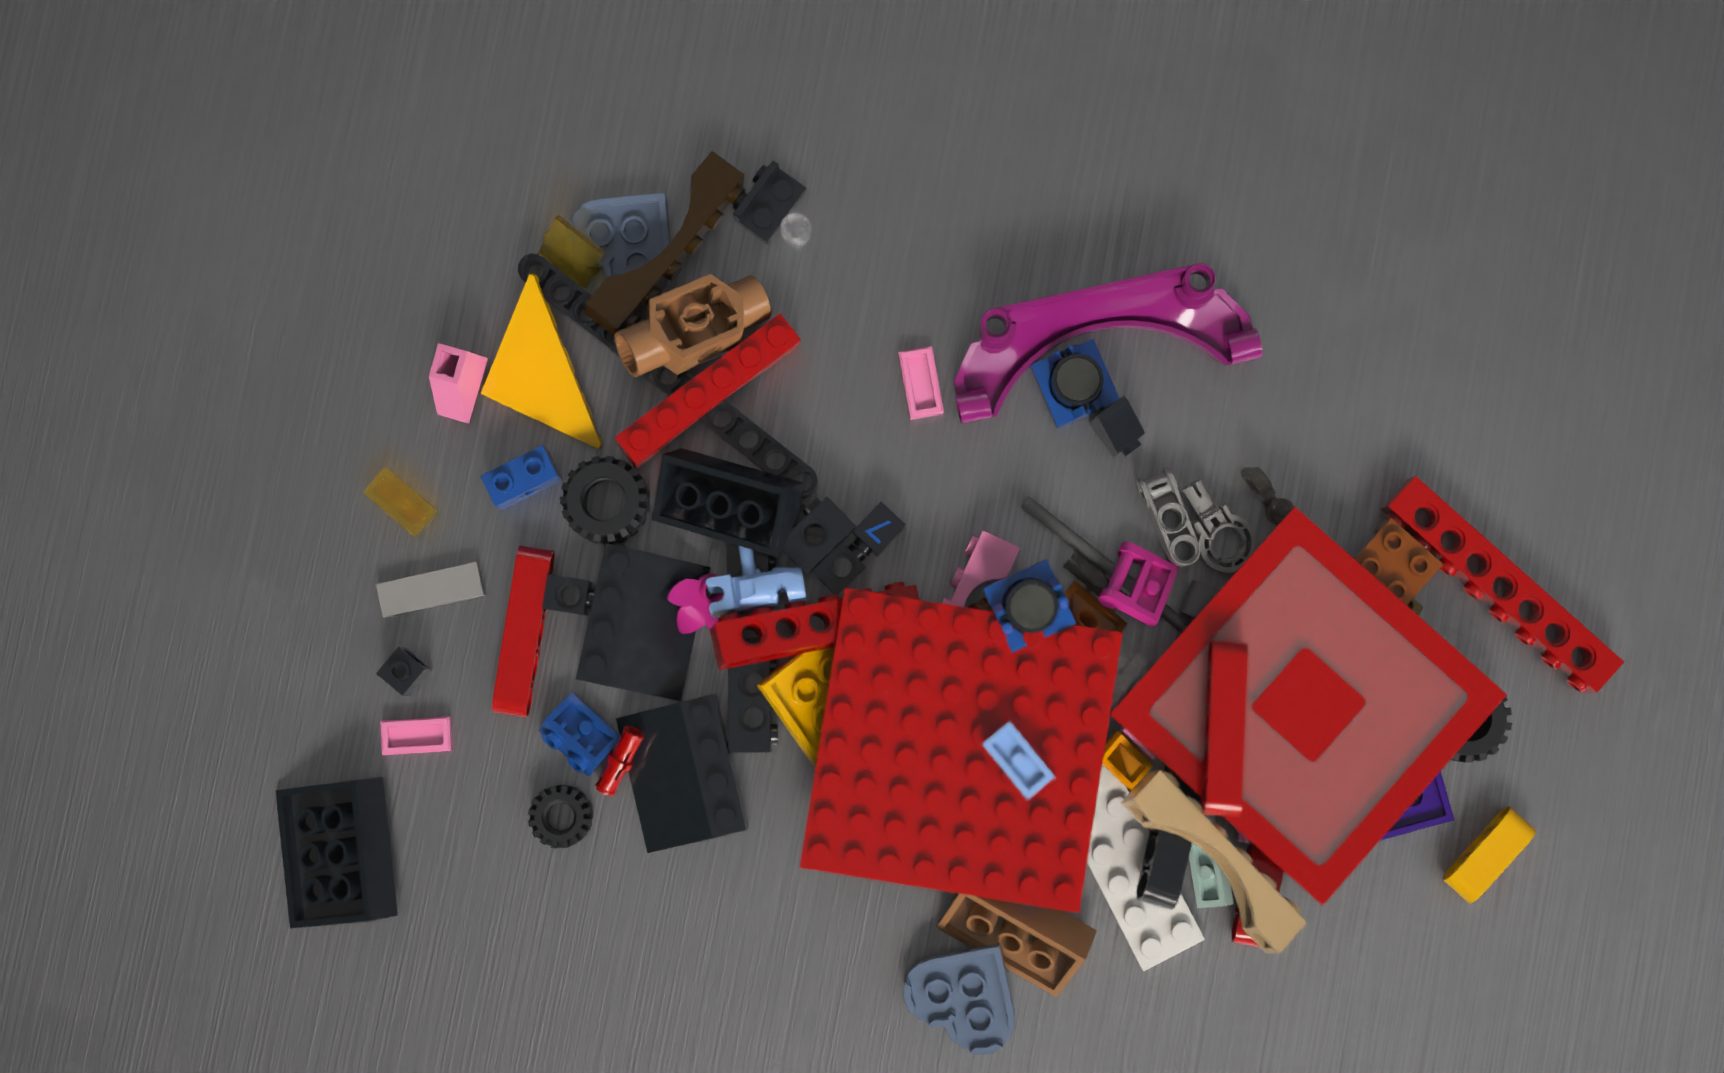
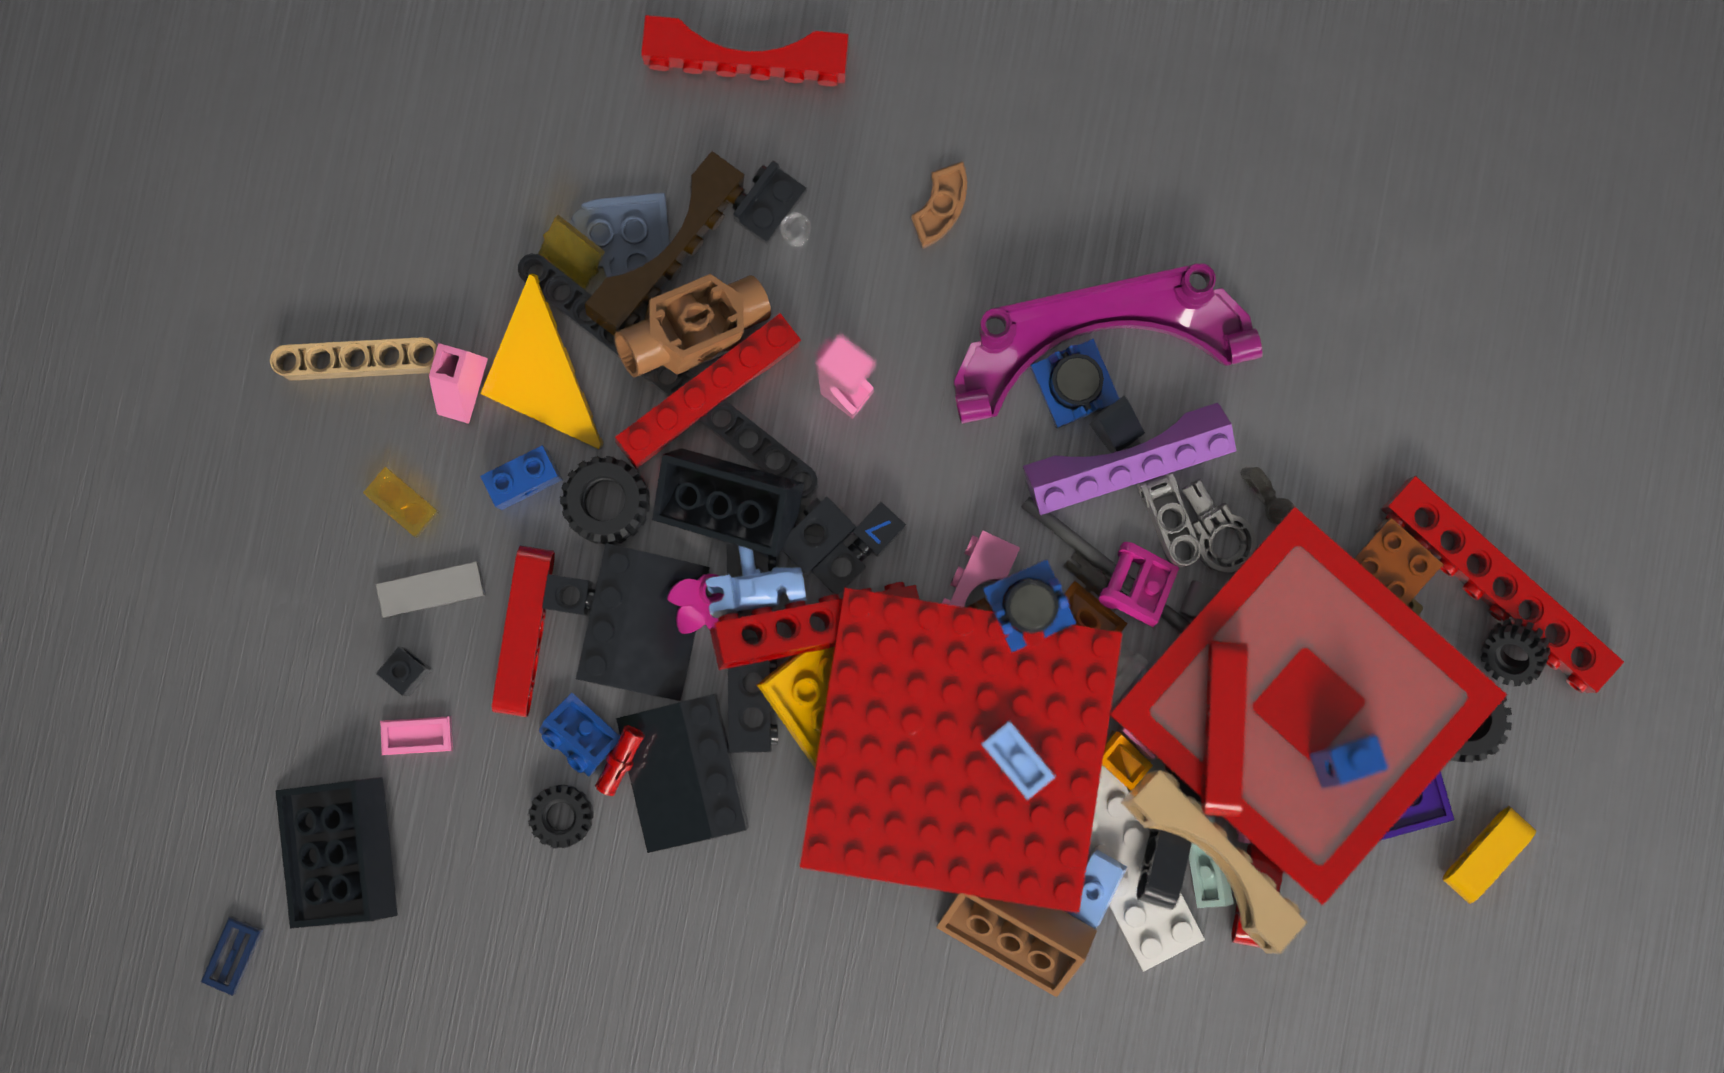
(243, 928): none -> dark blue tile
(341, 355): none -> tan beam
(815, 57): none -> red arch
(844, 374): none -> bright pink arch
(921, 383): bright pink tile -> none
(944, 204): none -> medium nougat tile
(966, 995): sand blue plate -> none
(1071, 480): none -> medium lavender arch
(1100, 884): none -> light blue plate
(1349, 761): none -> blue torso
(1508, 667): none -> black tyre

